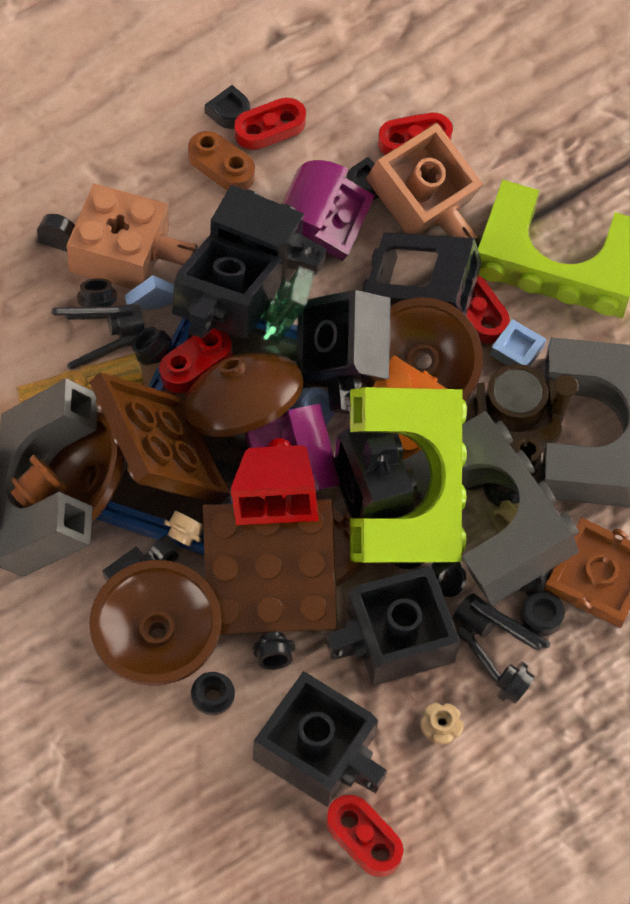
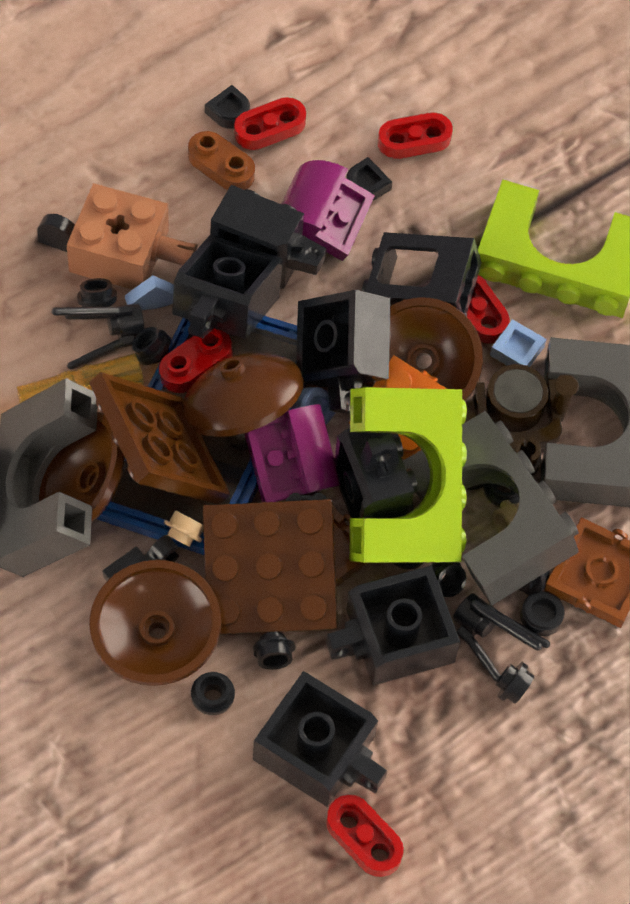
(36, 483): dark orange brick -> none
(274, 485): red torso -> none
(288, 305): clear green plate -> none
(426, 184): nougat brick -> none
(437, 733): tan plate -> none

